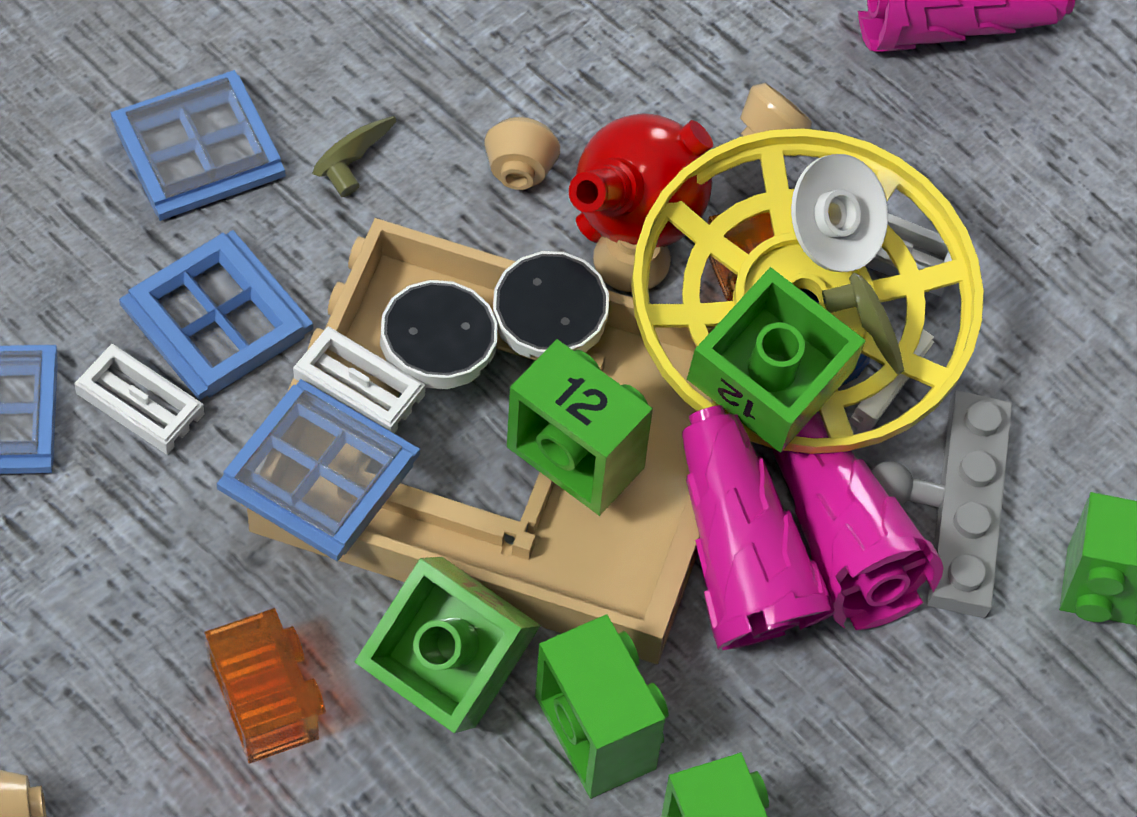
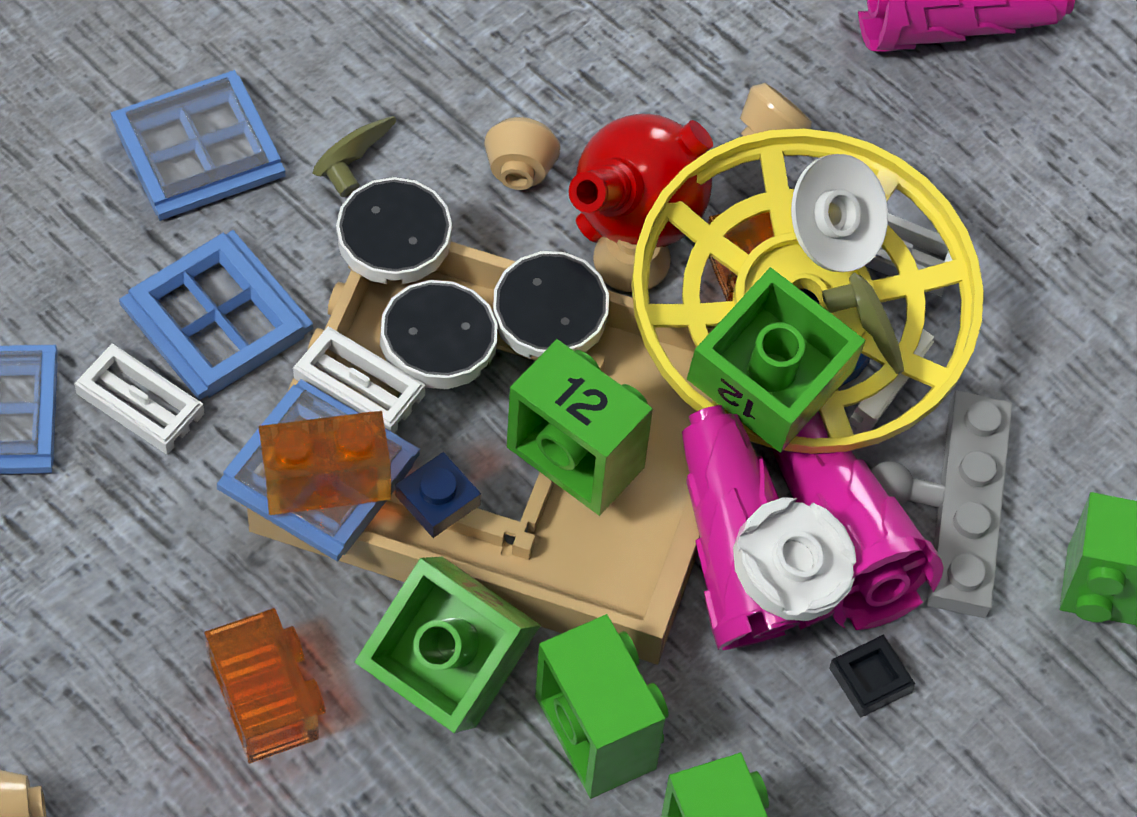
(325, 462): none -> clear orange brick
(394, 230): none -> black tile
(438, 494): none -> dark blue plate
(794, 559): none -> white tile
(872, 676): none -> black tile

